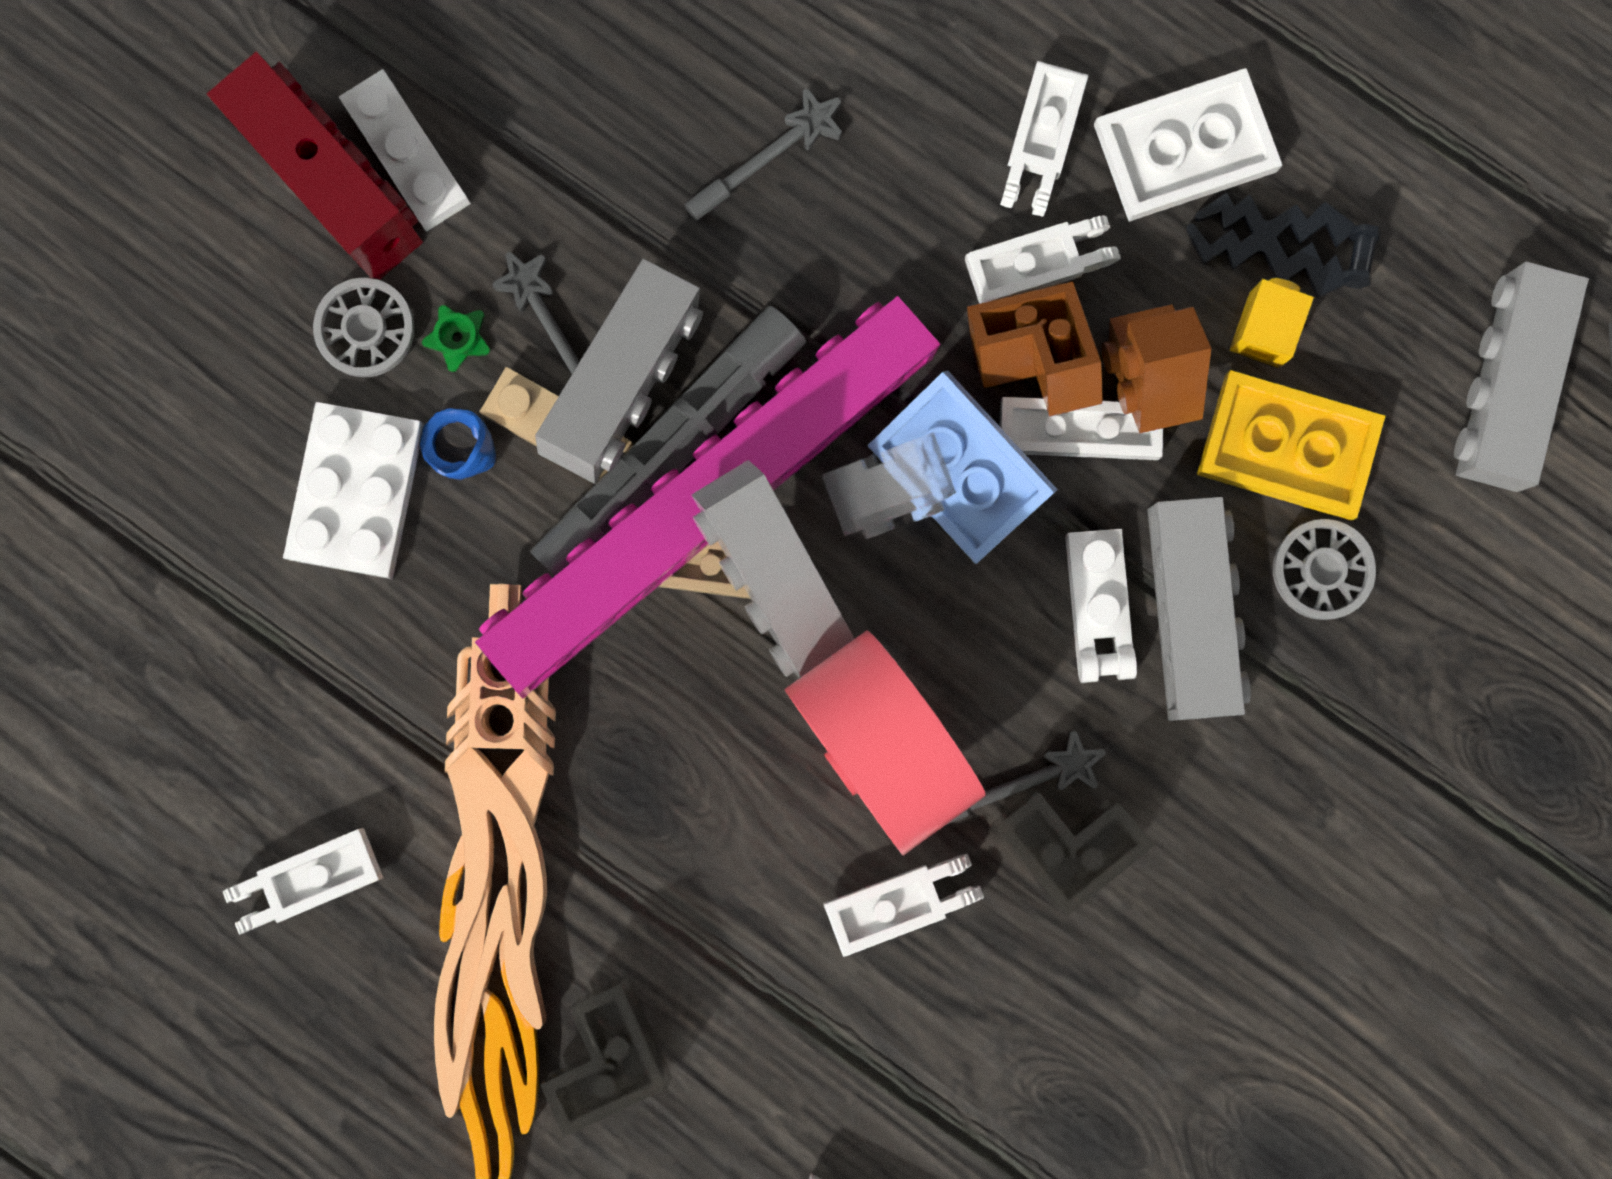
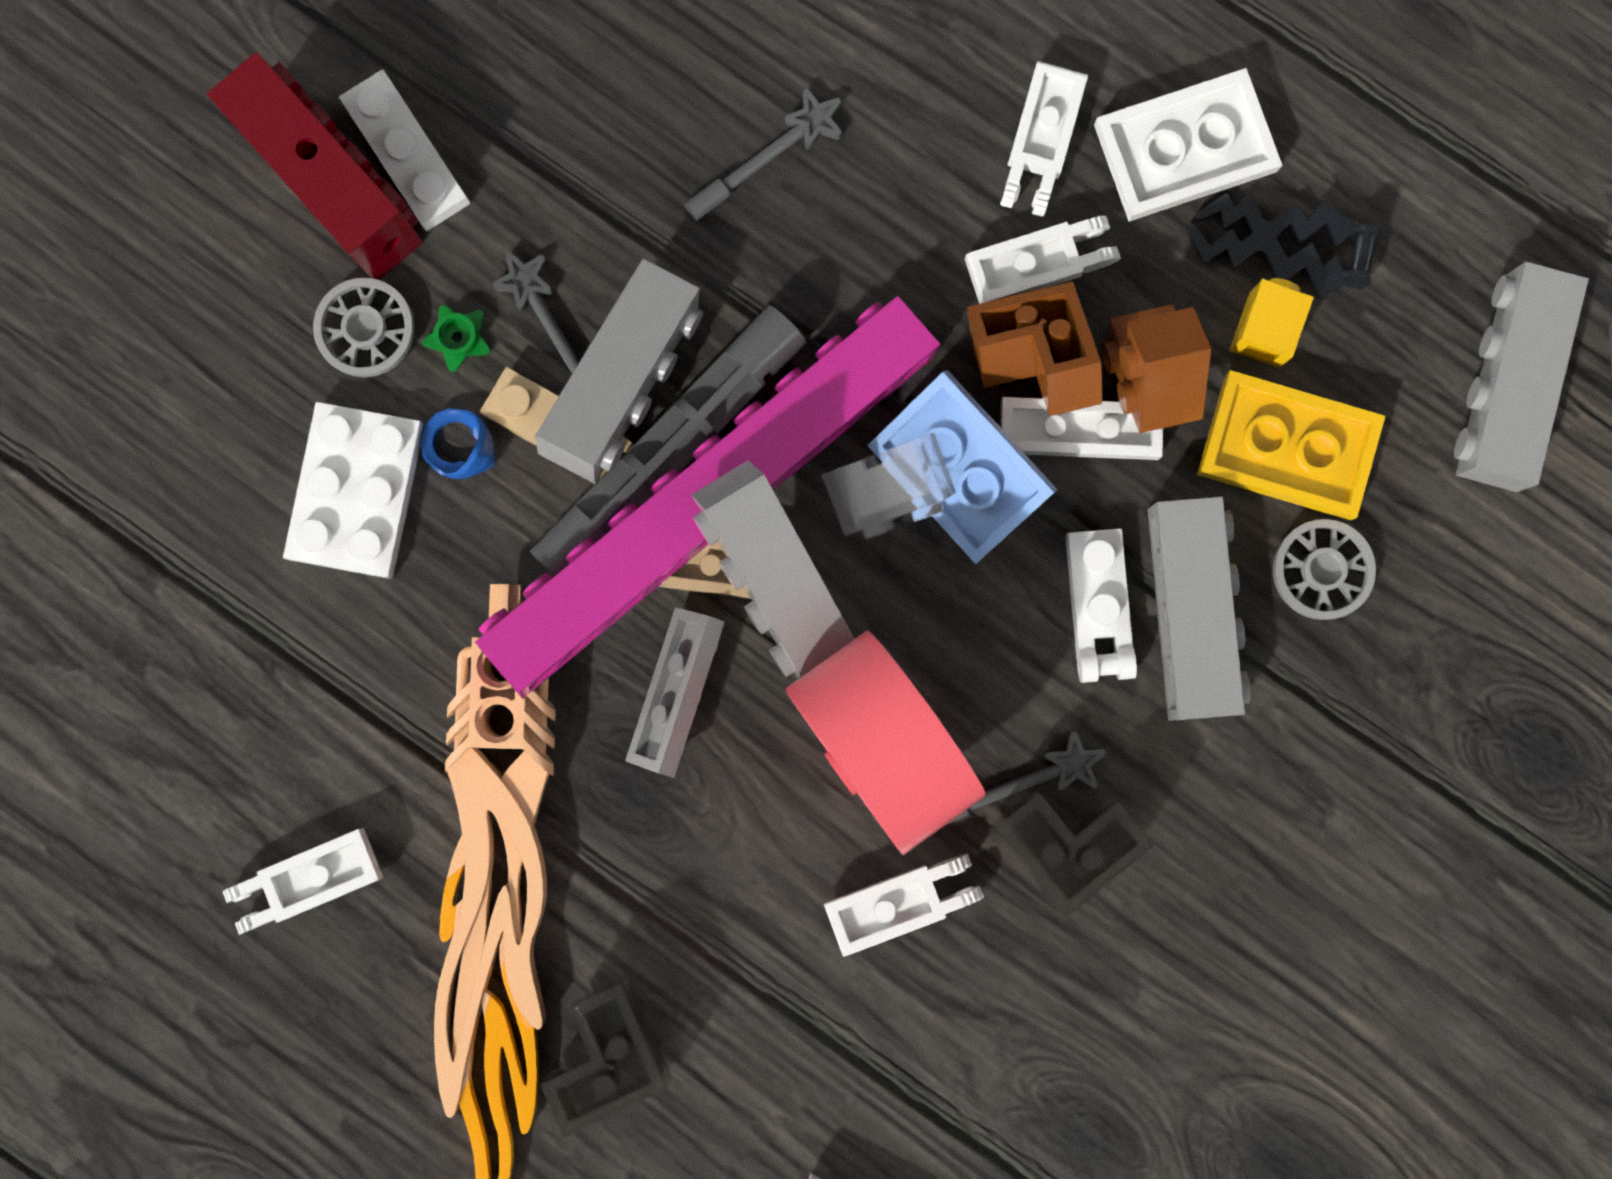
(674, 692): none -> light grey plate

